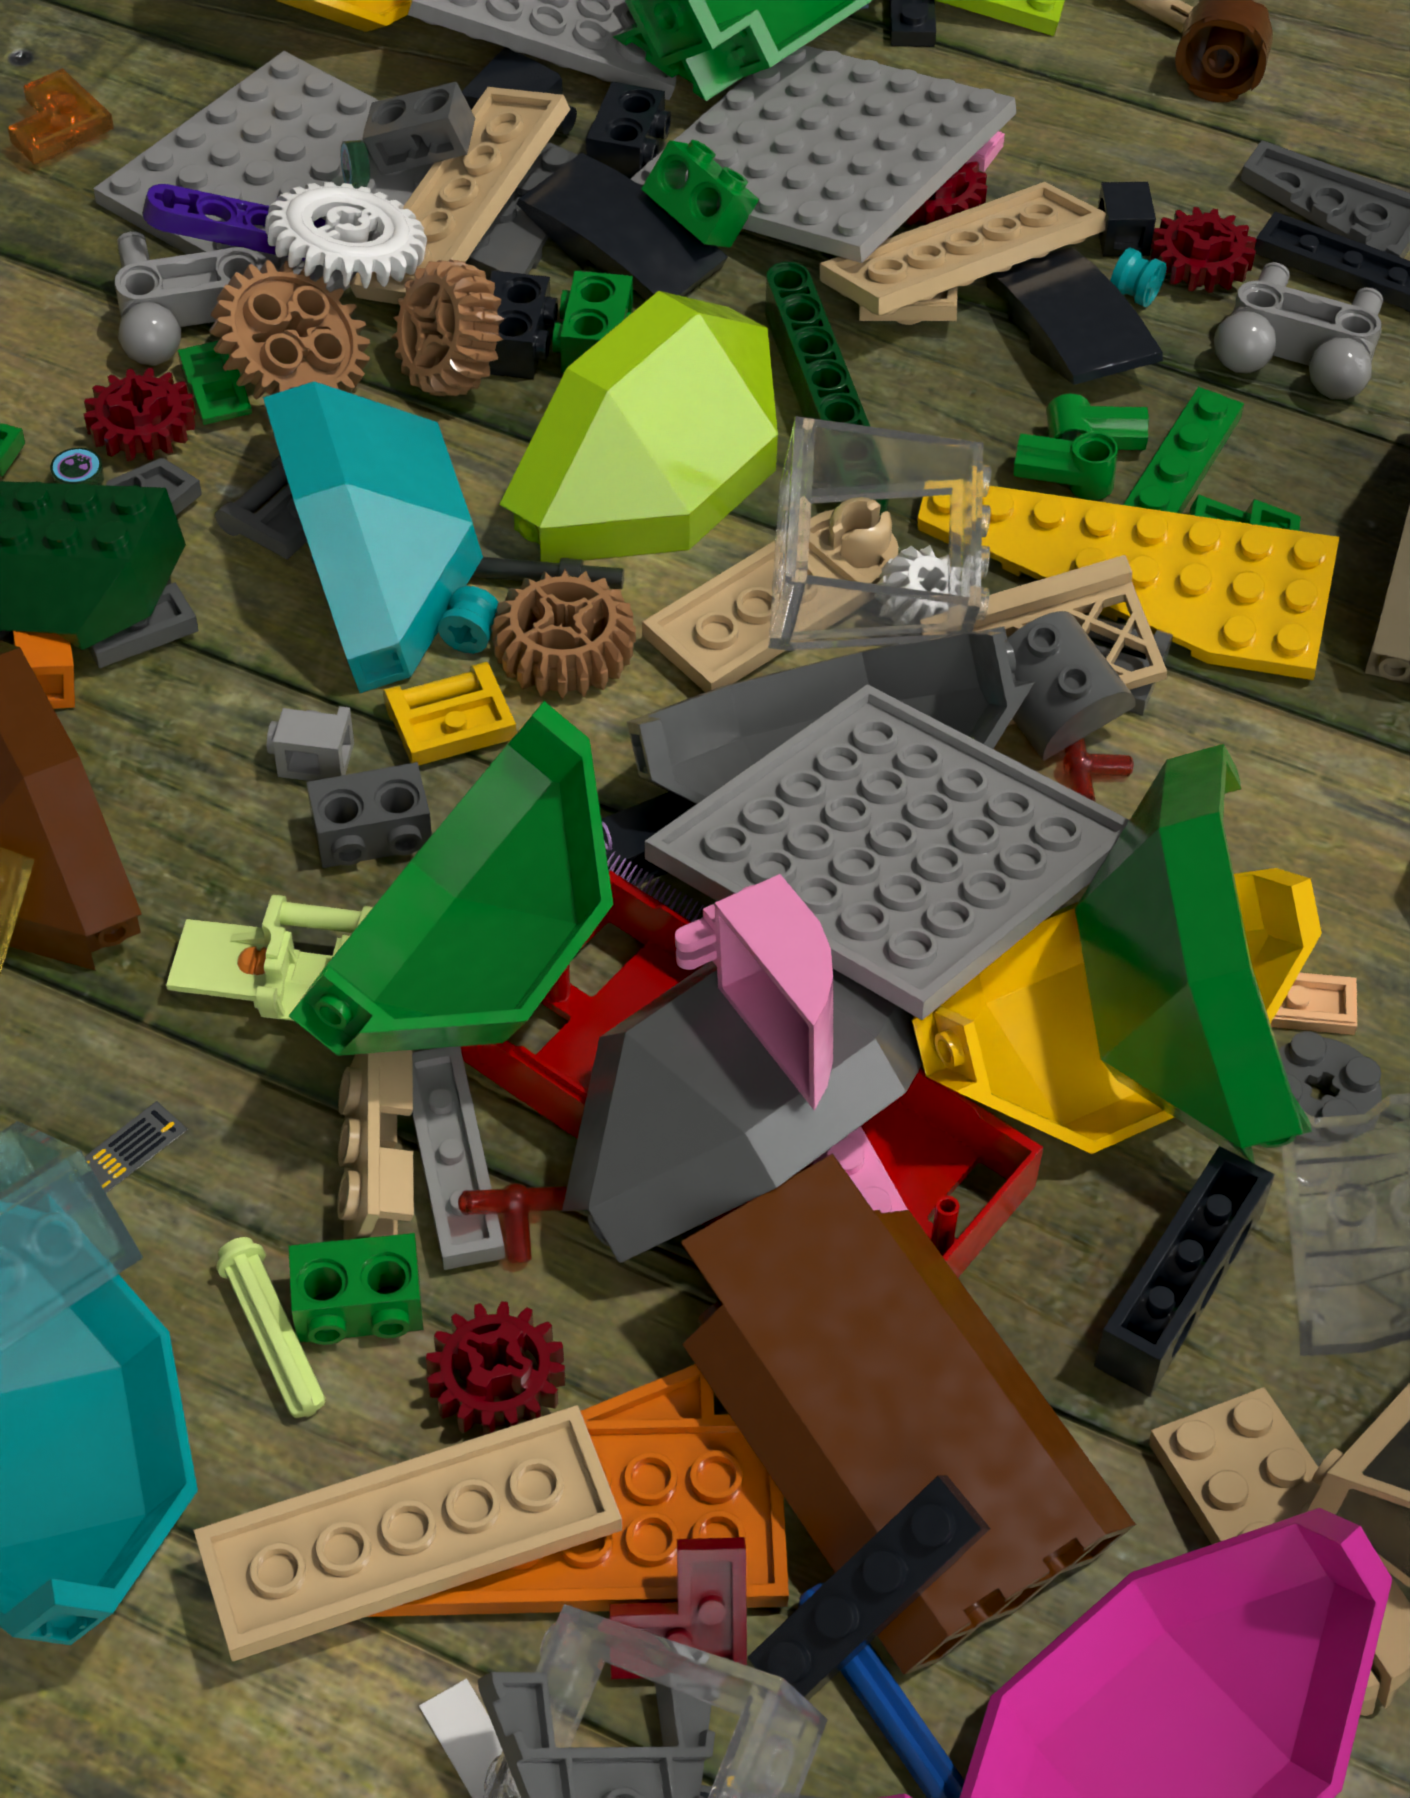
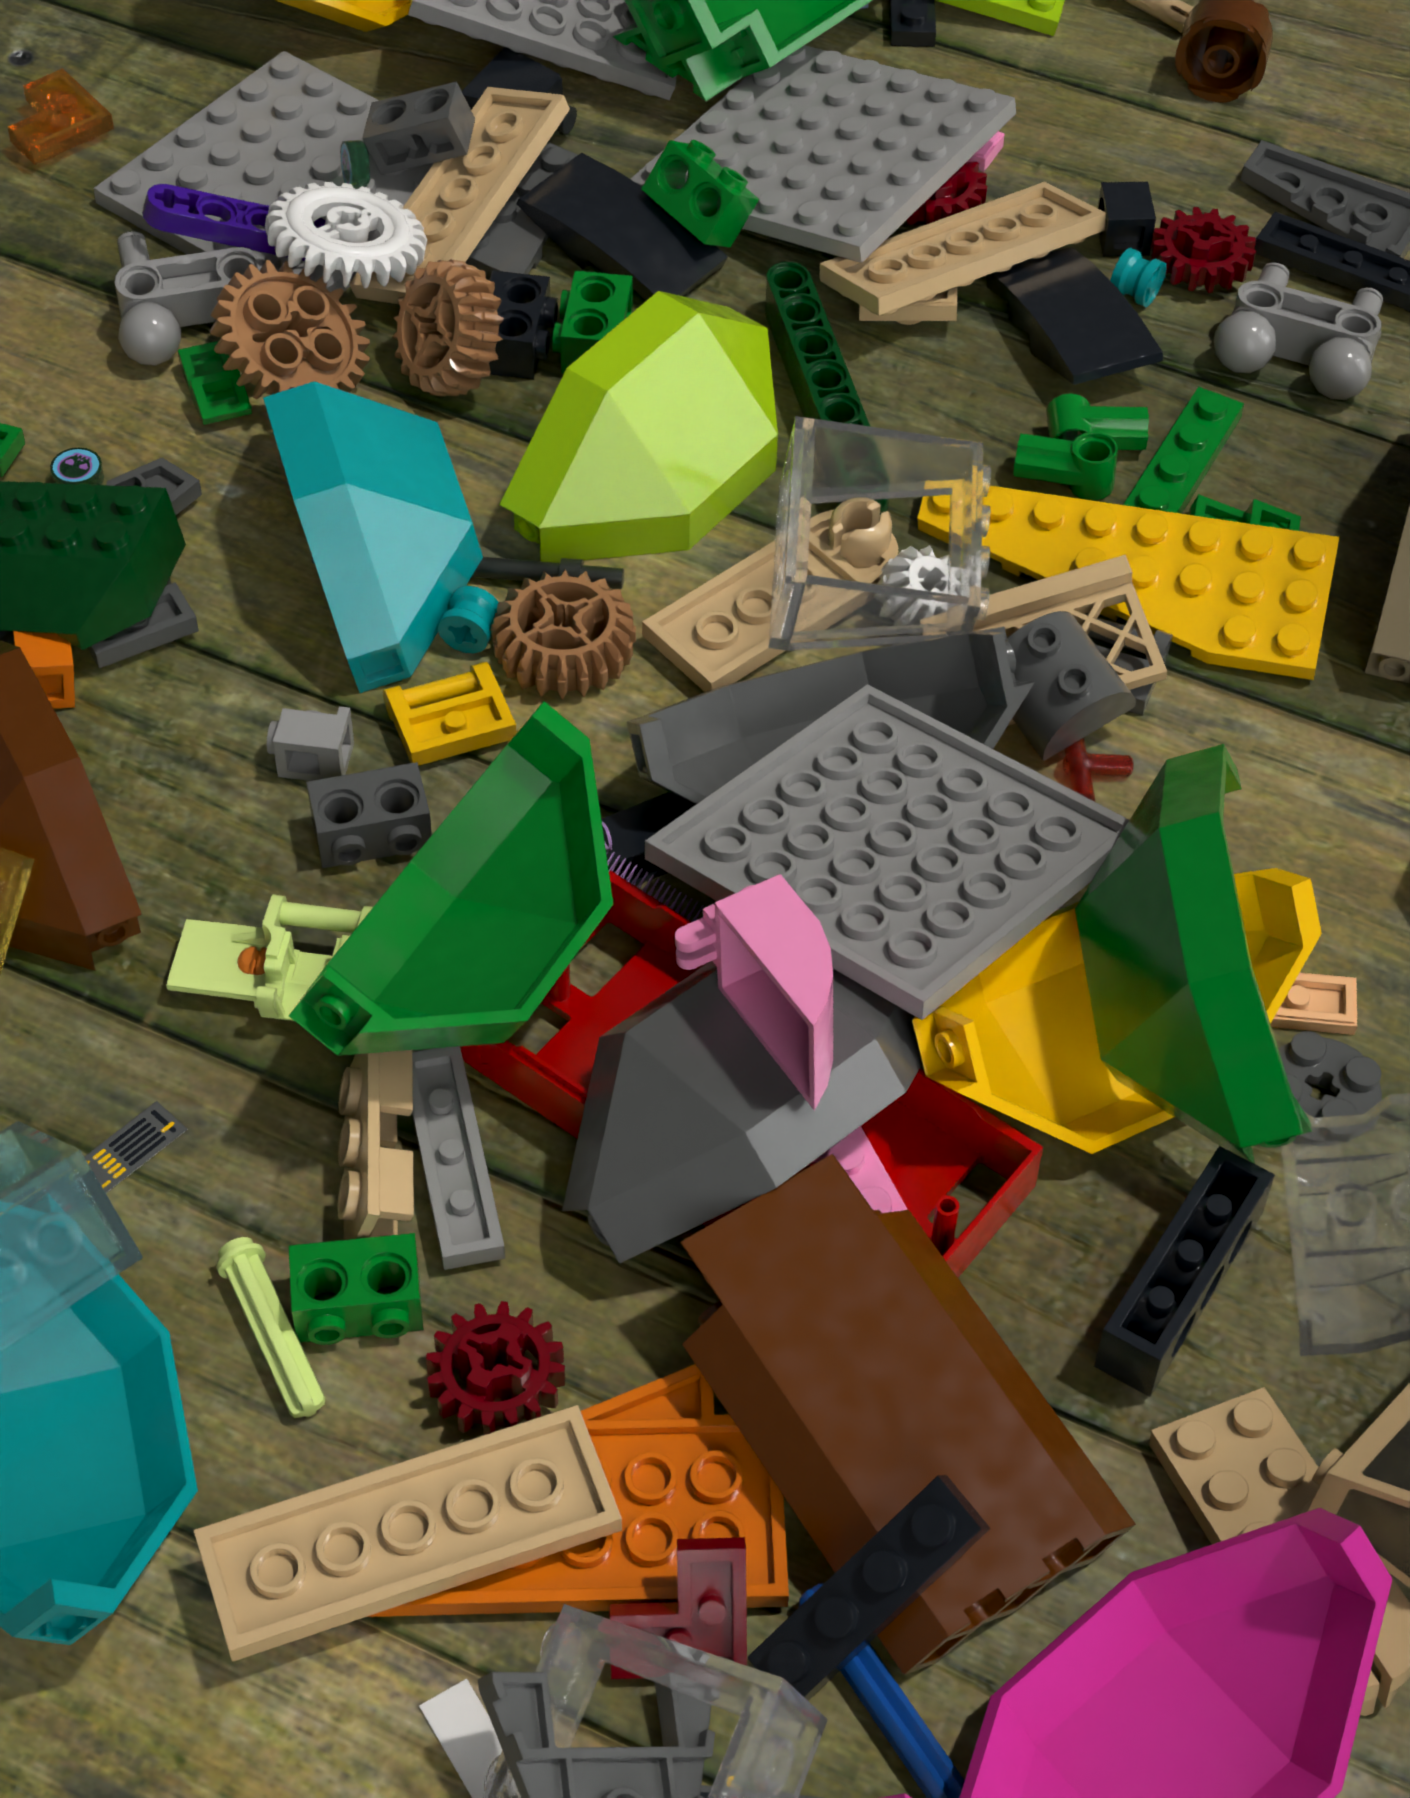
(139, 414): dark red gear -> none
(274, 525): dark grey plate -> none
(515, 1203): clear red piece -> none
(628, 128): black brick -> none

